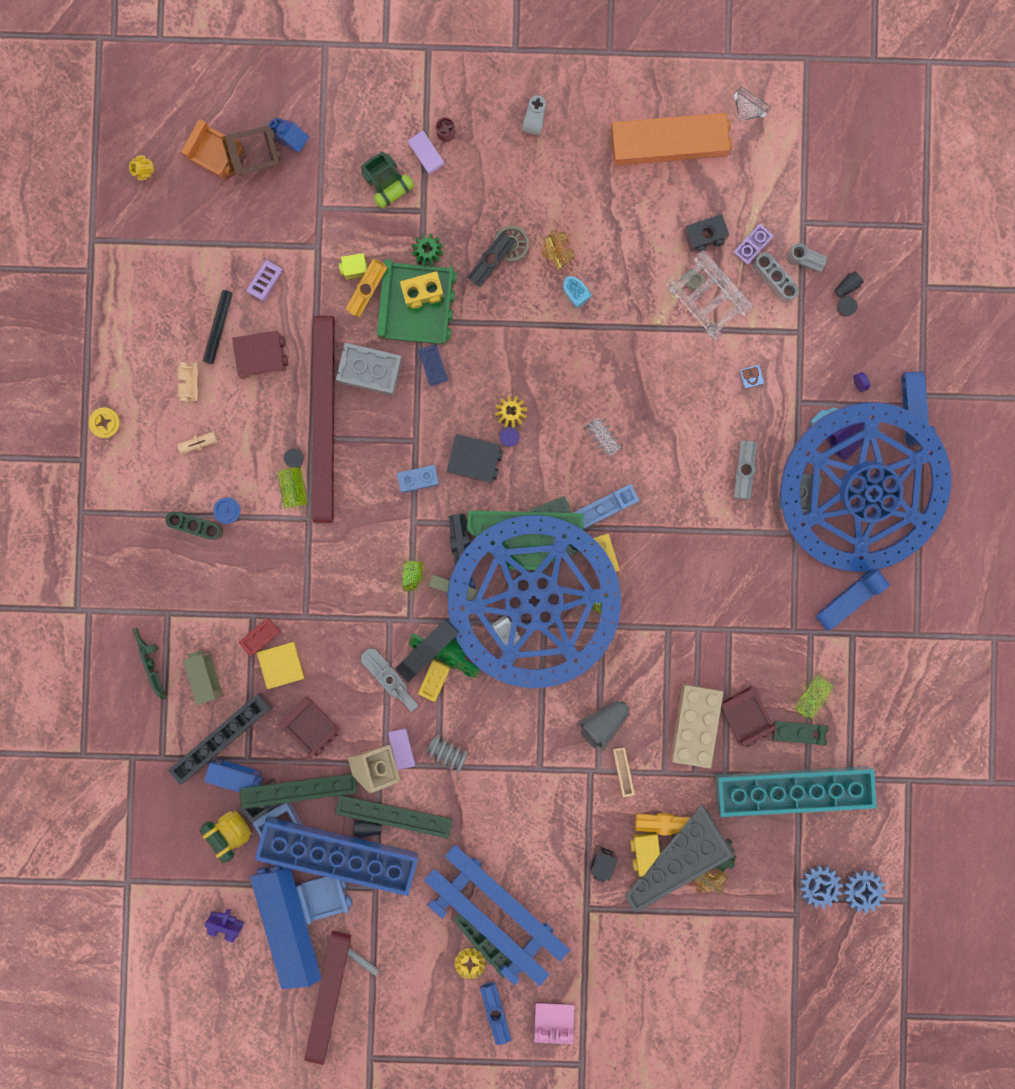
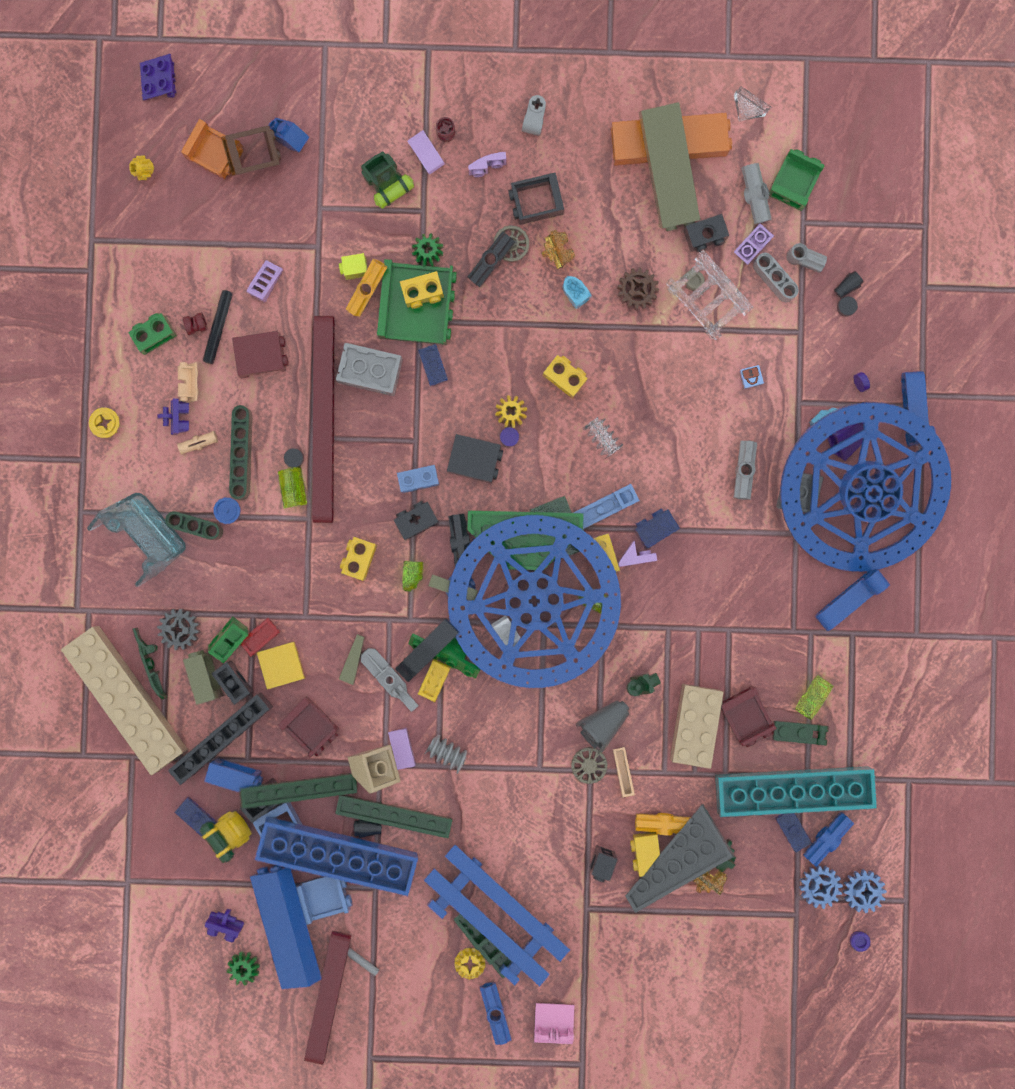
(124, 699): none -> tan brick
(146, 528): none -> clear light blue windscreen
(154, 338): none -> green brick
(158, 77): none -> dark purple hinge
(177, 407): none -> dark purple hips
(180, 621): none -> dark grey gear
(193, 815): none -> clear blue plate
(195, 323): none -> dark red wheel
(228, 639): none -> green brick
(232, 682): none -> black brick
(236, 444): none -> dark green beam
(239, 973): none -> green gear
(352, 663): none -> olive piece
(363, 560): none -> yellow brick
(410, 529): none -> black brick
(480, 166): none -> lavender slope
(550, 179): none -> black window
(561, 380): none -> yellow brick
(589, 765): none -> dark tan wheel
(630, 556): none -> lavender slope
(632, 283): none -> reddish brown gear
(642, 684): none -> dark green hips
(657, 528): none -> clear blue brick
(669, 166): none -> olive brick
(756, 193): none -> light grey piece
(793, 831): none -> clear blue plate
(796, 179): none -> green panel
(828, 839): none -> blue piece
(859, 941): none -> dark purple tile

